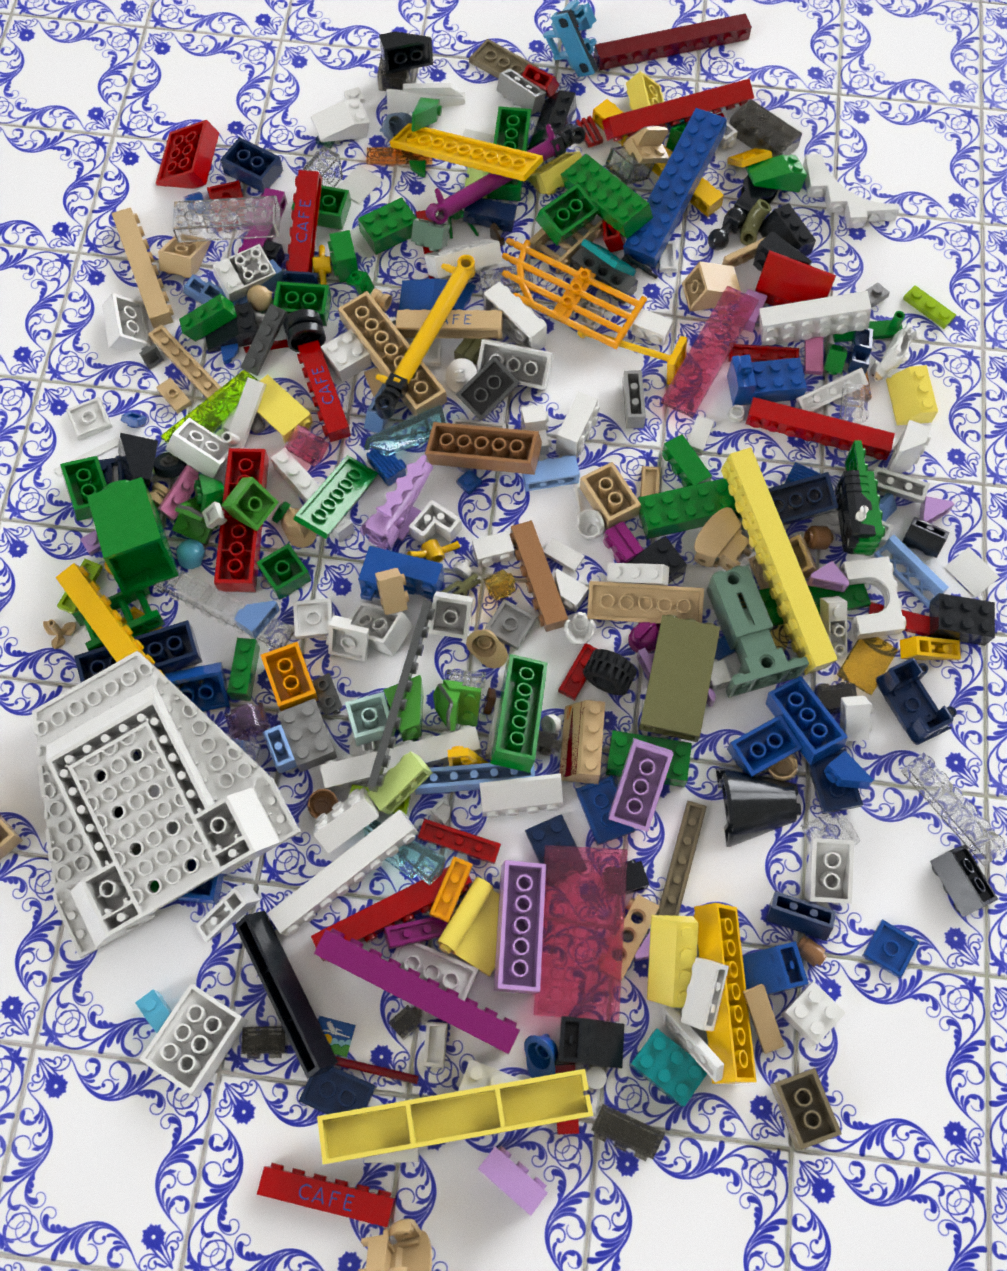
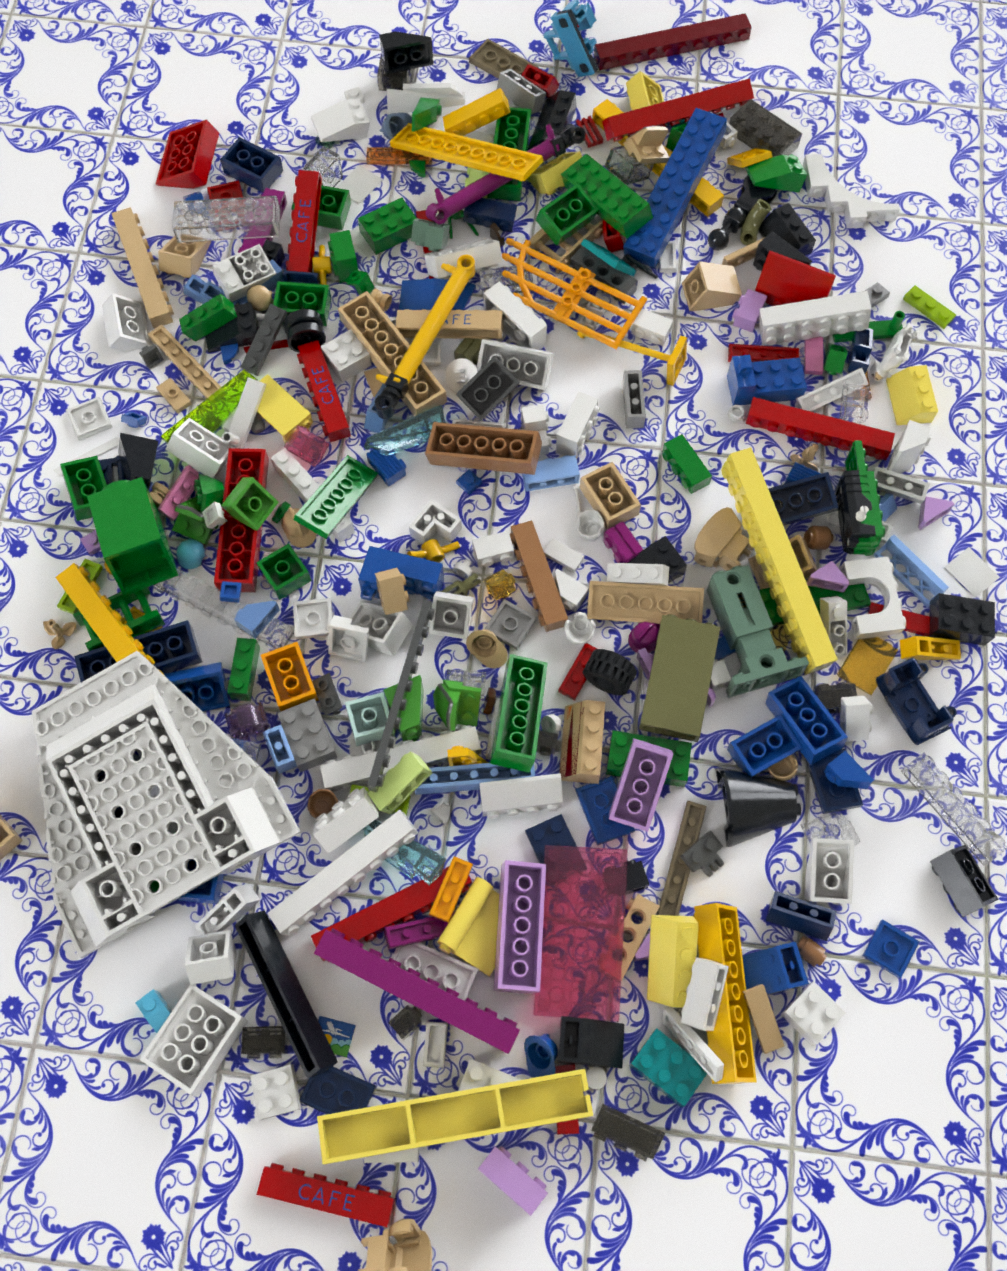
(168, 465): black wheel -> none
(210, 957): none -> white brick
(230, 592): none -> blue plate
(275, 1092): none -> white plate
(377, 1070): dark red bar -> none
(398, 512): lavender piece -> none
(459, 841): red plate -> none
(477, 113): none -> yellow brick
(649, 480): tan tile -> none
(684, 508): green brick -> none
(700, 433): white tile -> none
(704, 854): none -> dark grey hinge
(709, 351): clear pink plate -> none
(805, 1109): dark tan brick -> none
(807, 456): none -> tan plant
(925, 537): black brick -> none

